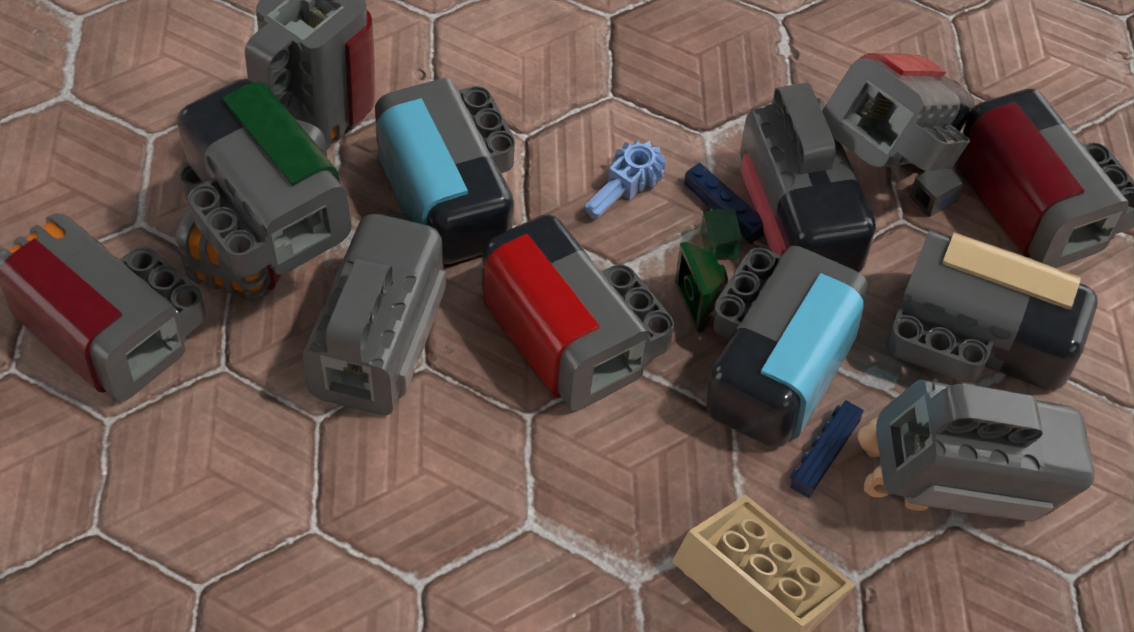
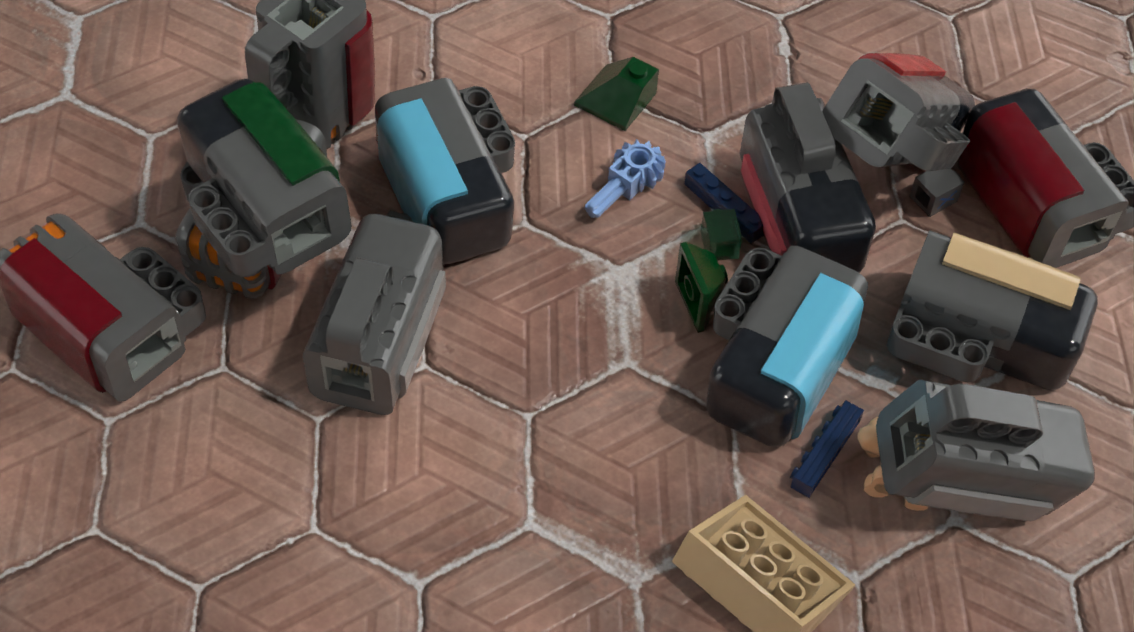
(567, 318): piece -> none
(620, 92): none -> dark green slope

